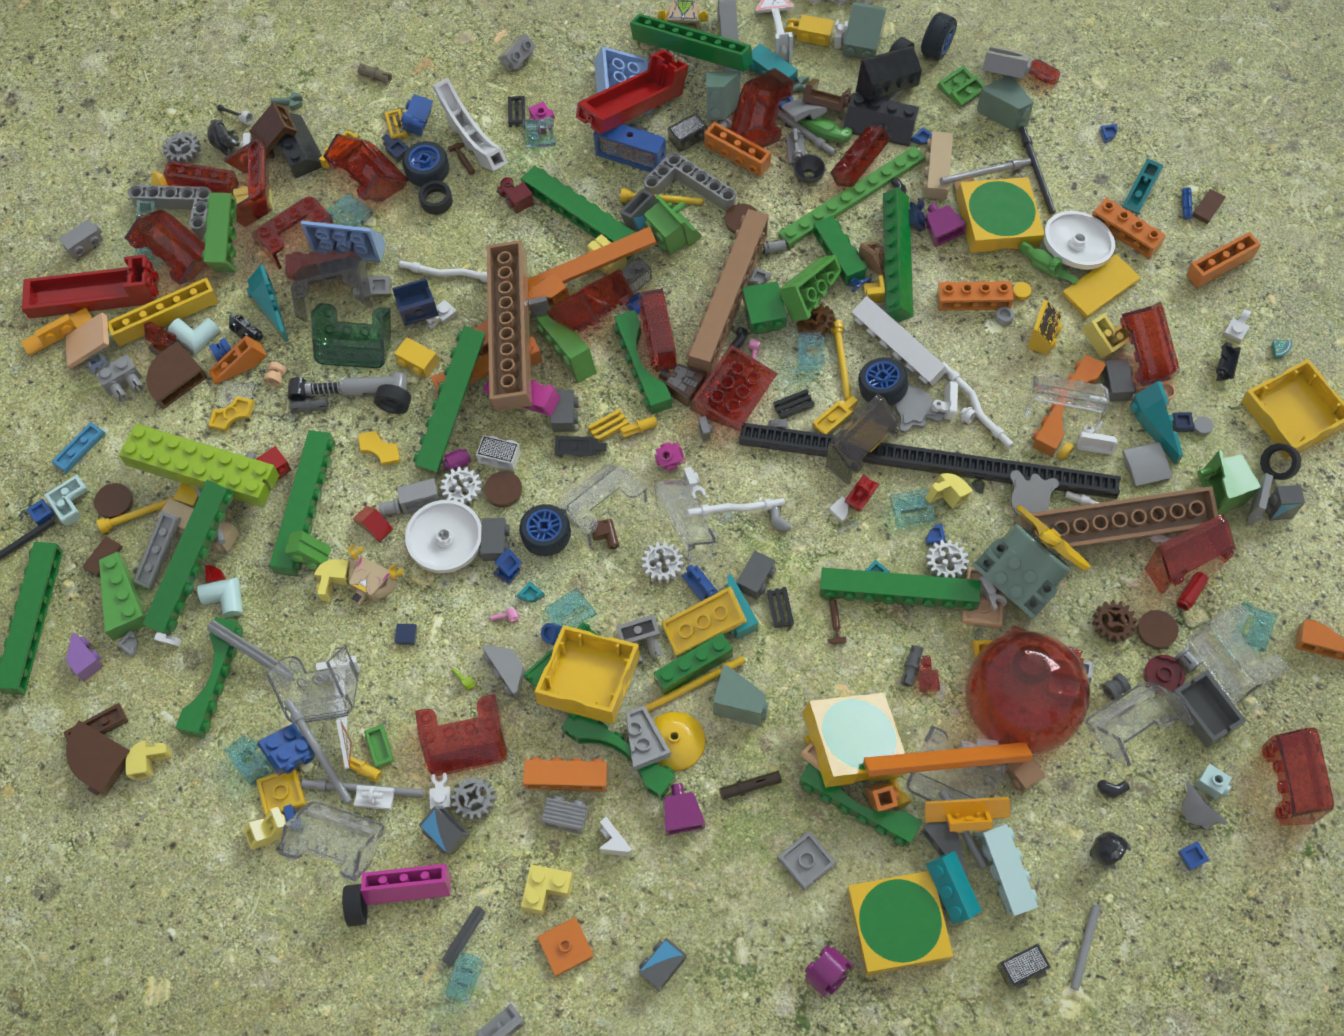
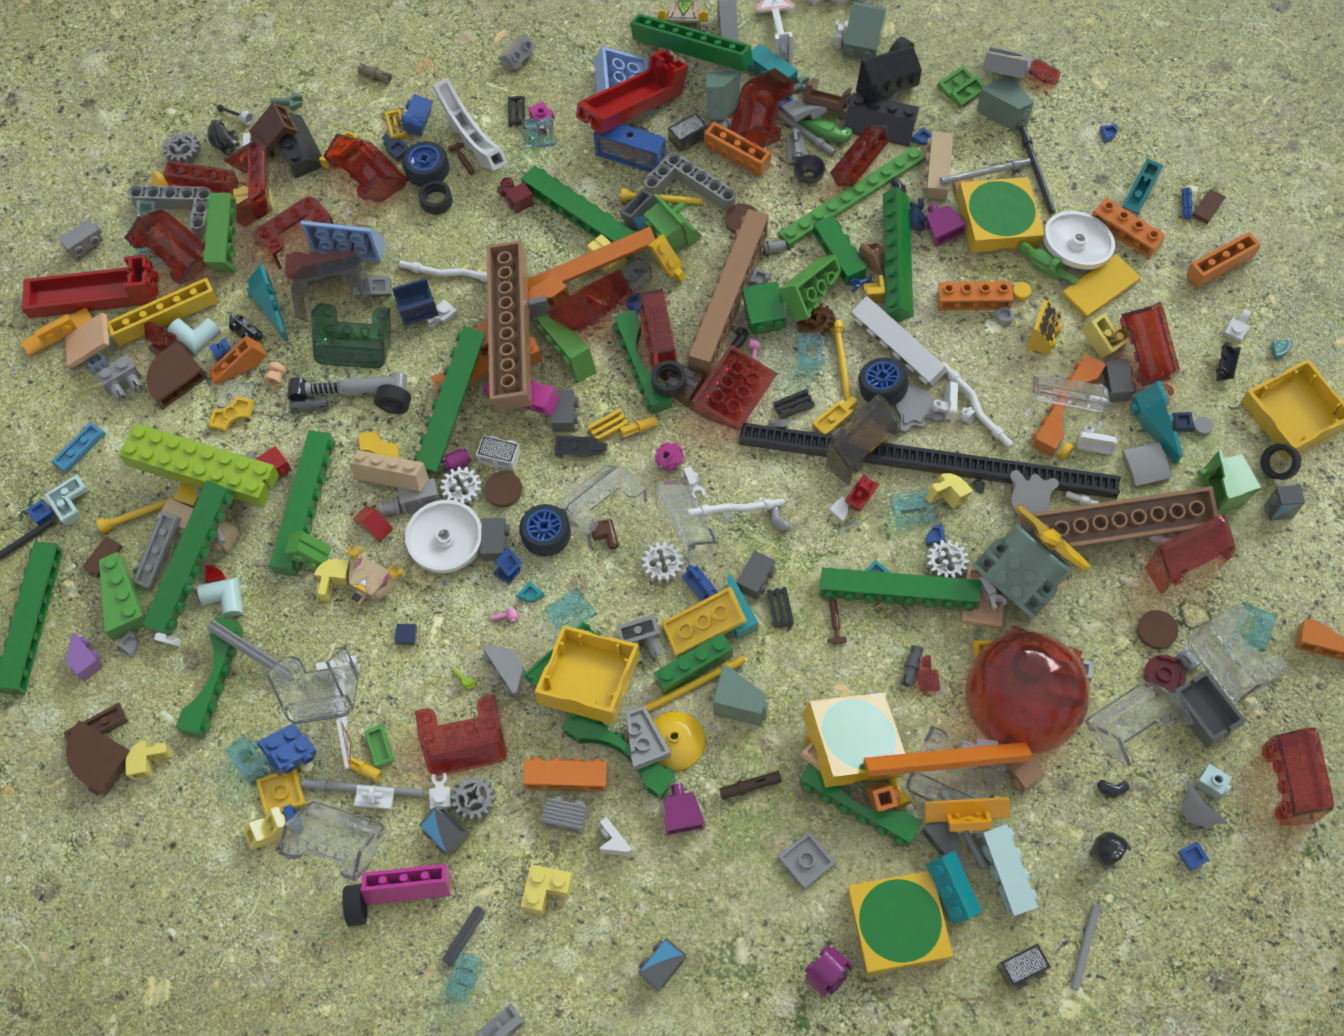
(113, 500): reddish brown tile -> none
(298, 718): light grey bar -> none
(353, 208): clear light blue plate -> none
(389, 470): none -> tan brick
(416, 358): yellow brick -> none
(550, 632): blue tile -> none
(565, 946): orange plate -> none
(667, 258): none -> yellow hinge
(669, 391): none -> black tyre
(705, 428): flat silver plate -> none
(811, 29): yellow brick -> none
(938, 36): black wheel -> none
(1116, 686): dark grey wheel -> none
(1119, 629): reddish brown gear -> none
(1192, 591): red piece -> none
(1260, 499): light grey slope -> none

